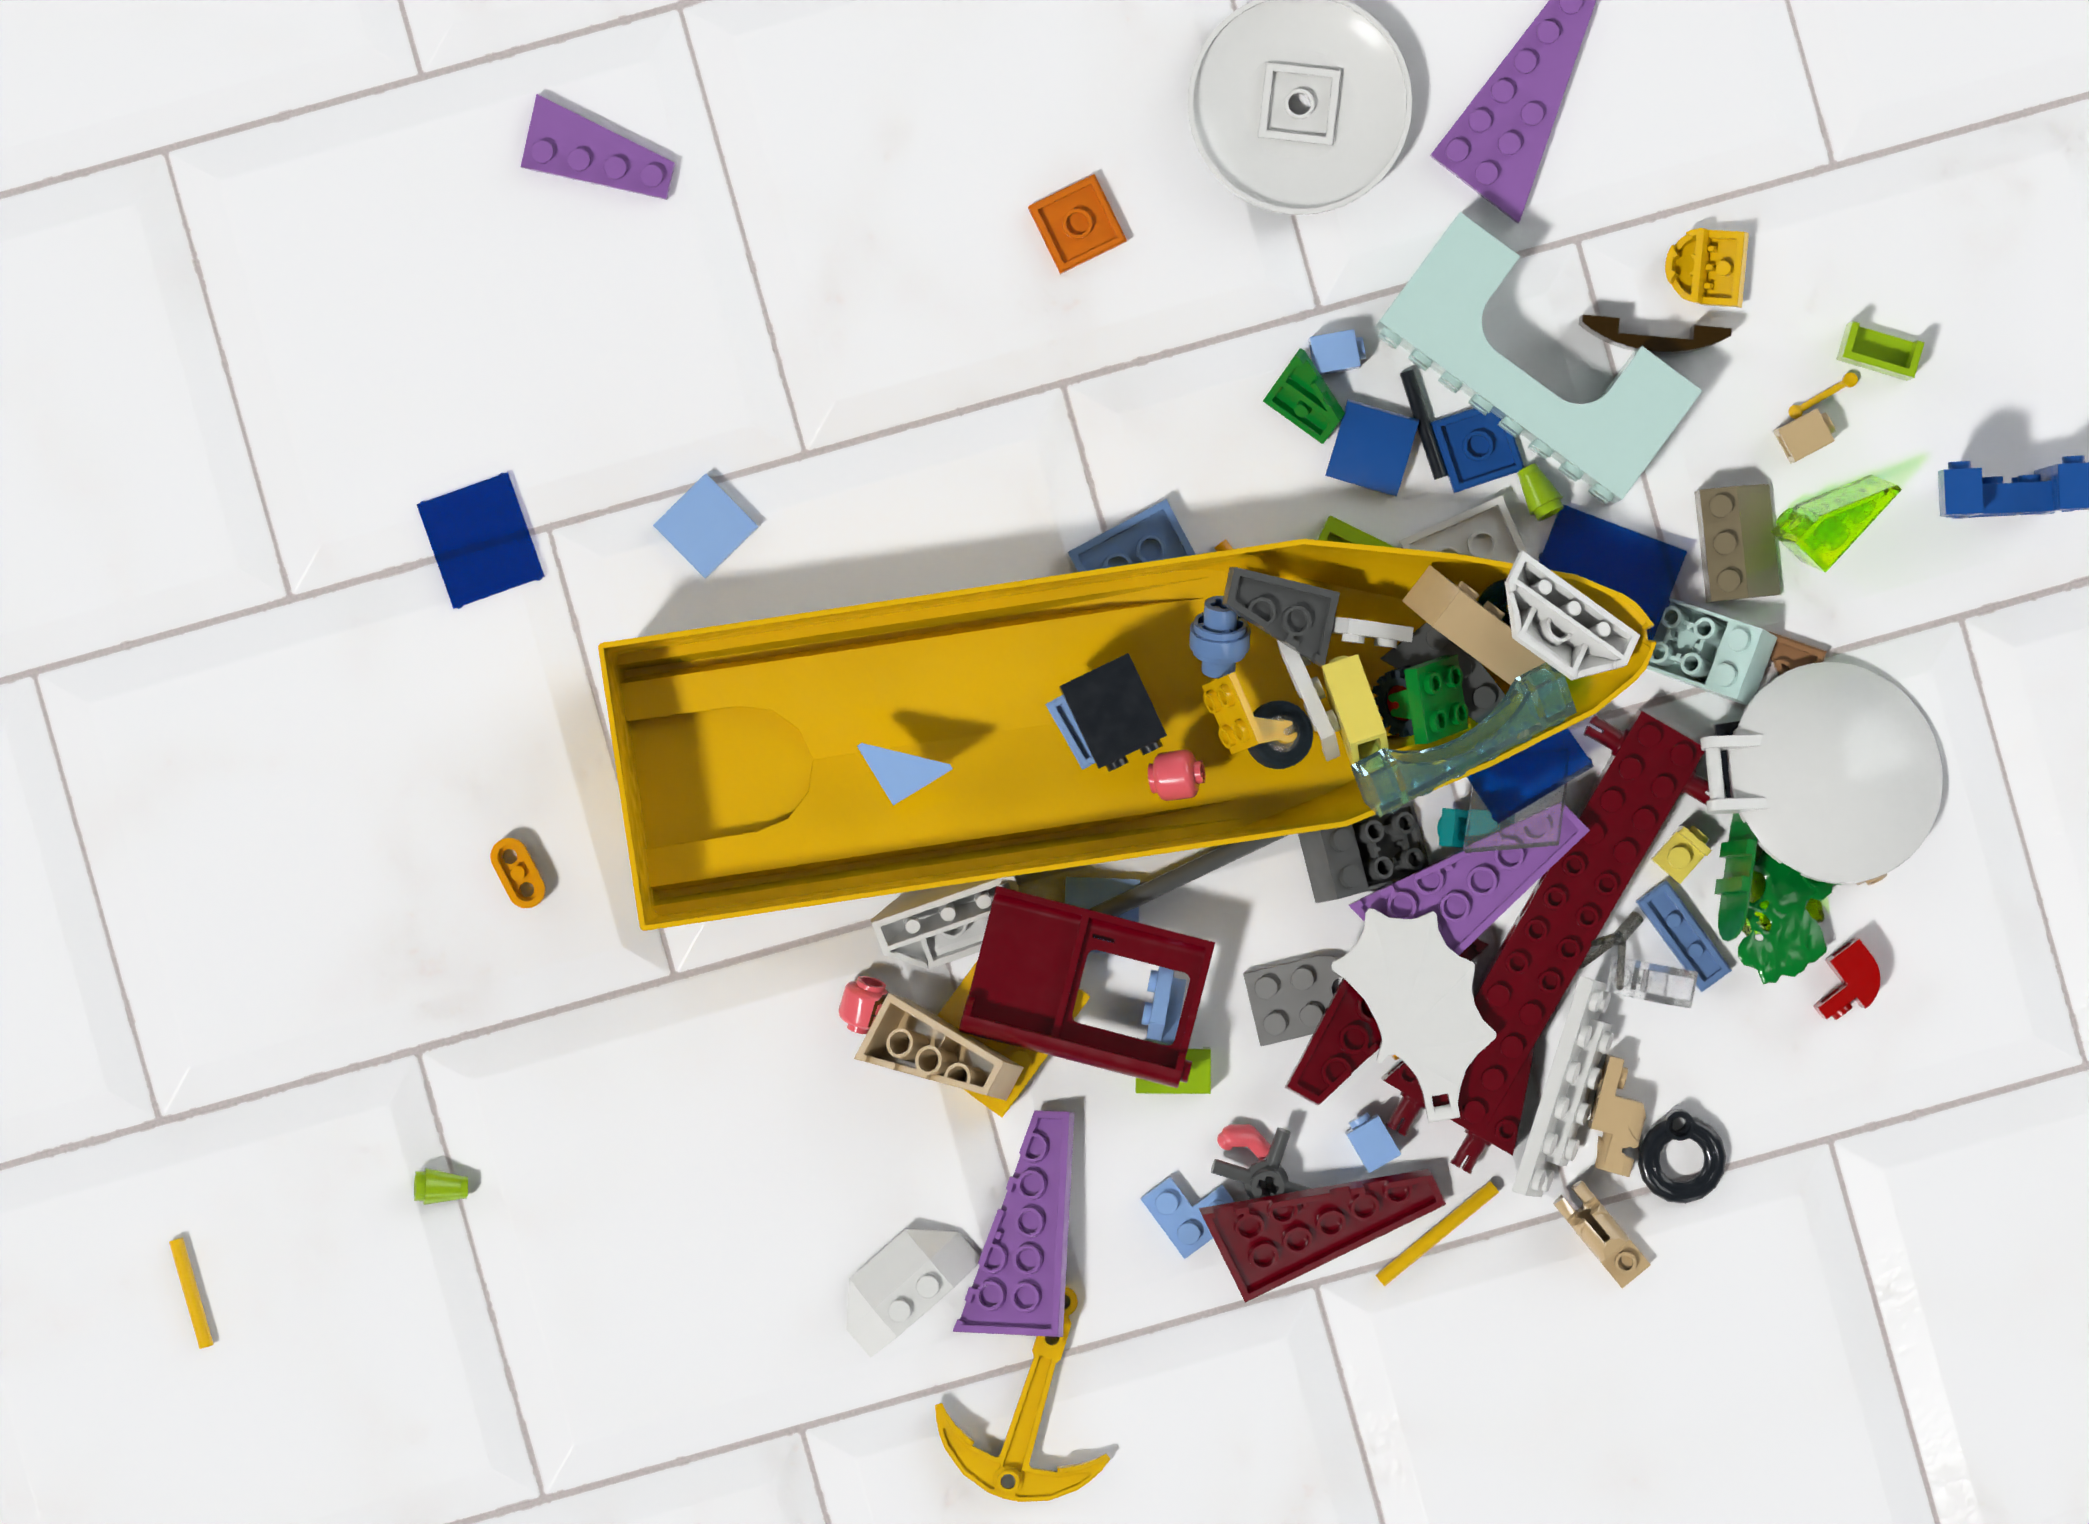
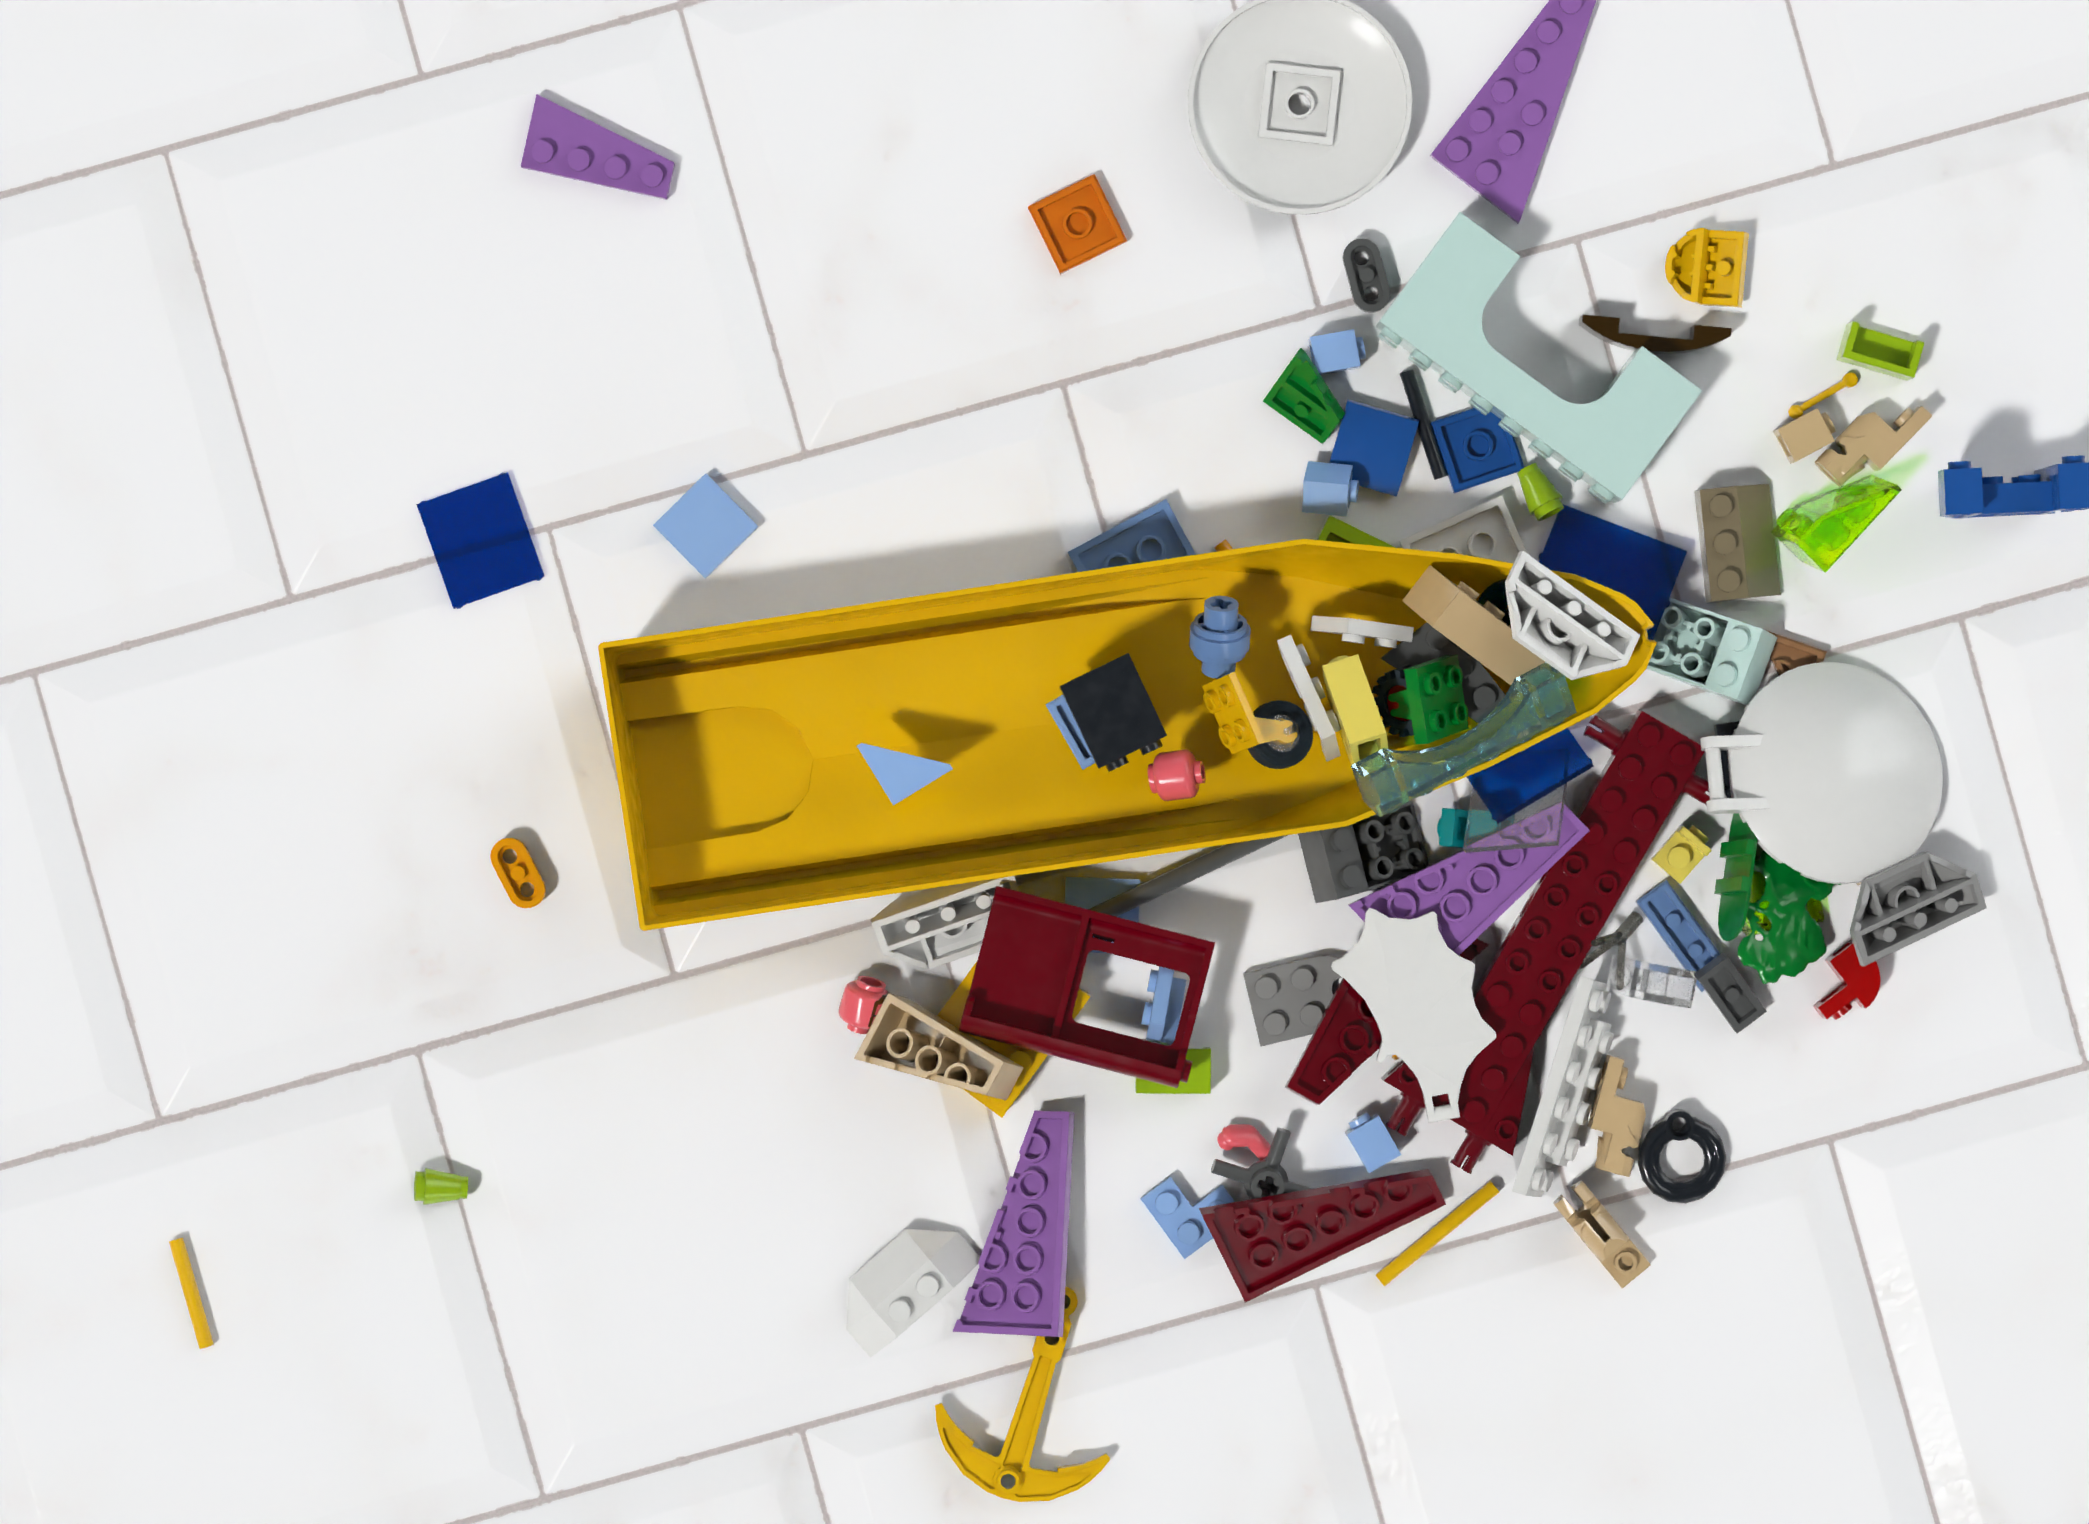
(1285, 609): dark grey wing -> none
(1328, 488): none -> light blue brick
(1366, 276): none -> dark grey plate
(1730, 992): none -> dark grey plate
(1870, 441): none -> tan plate
(1911, 904): none -> light grey wedge

